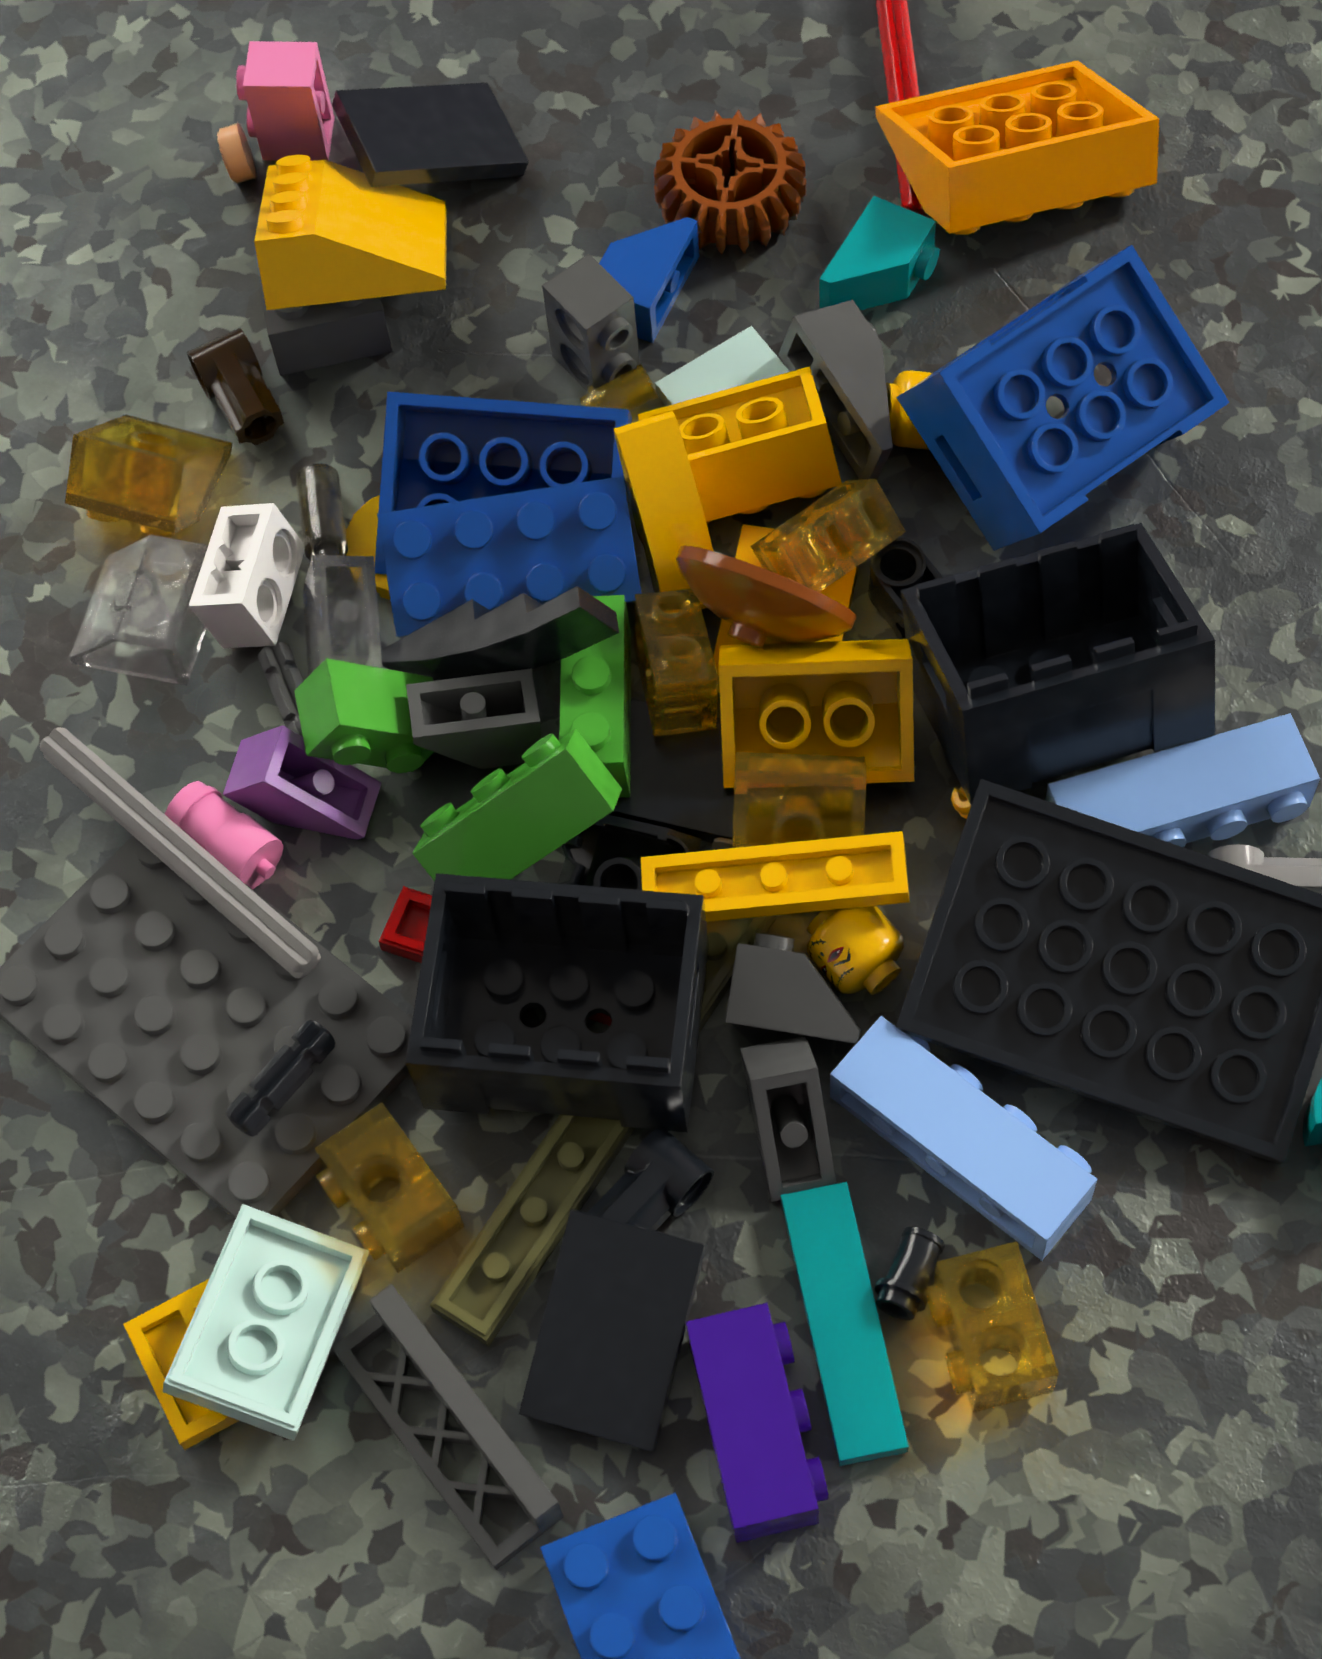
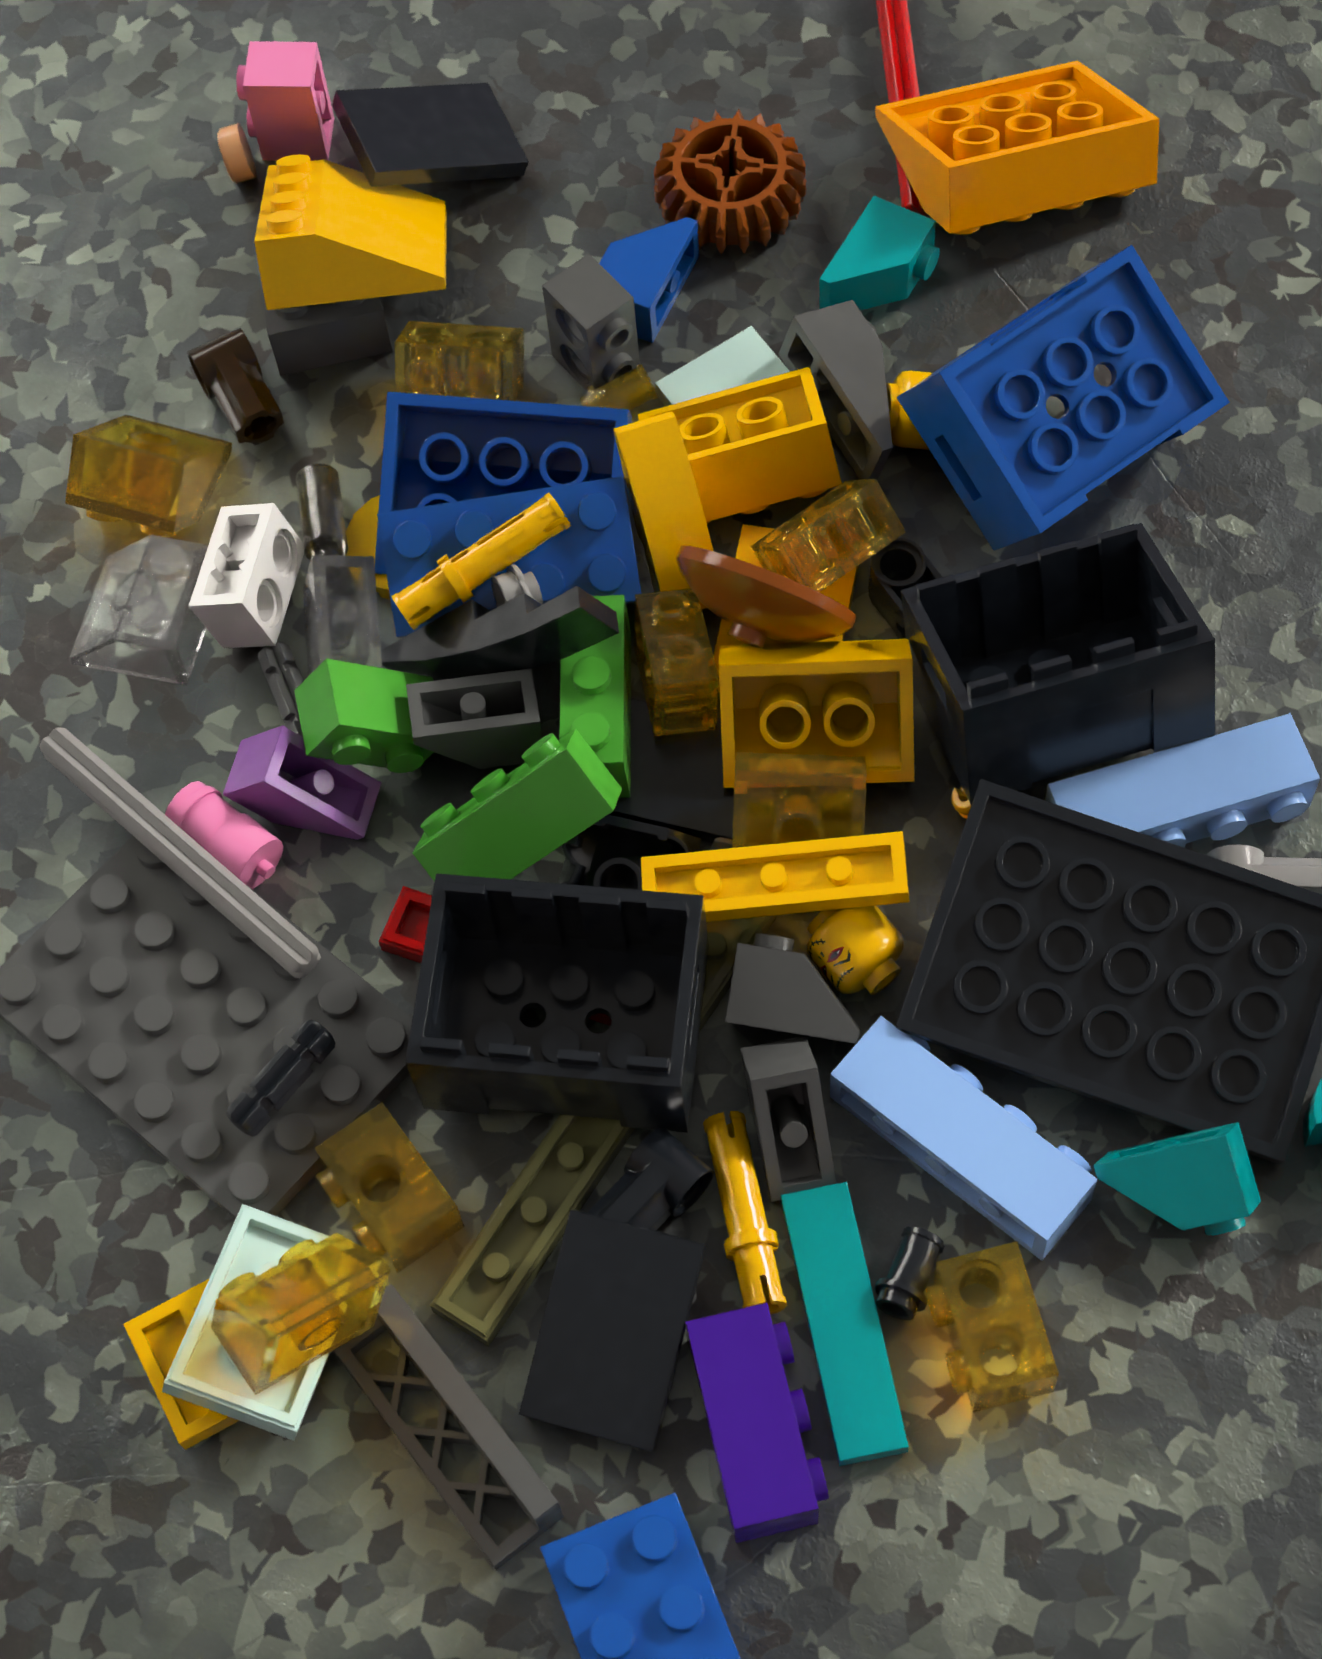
(299, 1308): none -> clear yellow slope
(460, 360): none -> clear yellow brick
(480, 561): none -> yellow pin
(513, 583): none -> light grey plate
(749, 1240): none -> yellow pin
(1188, 1178): none -> teal slope

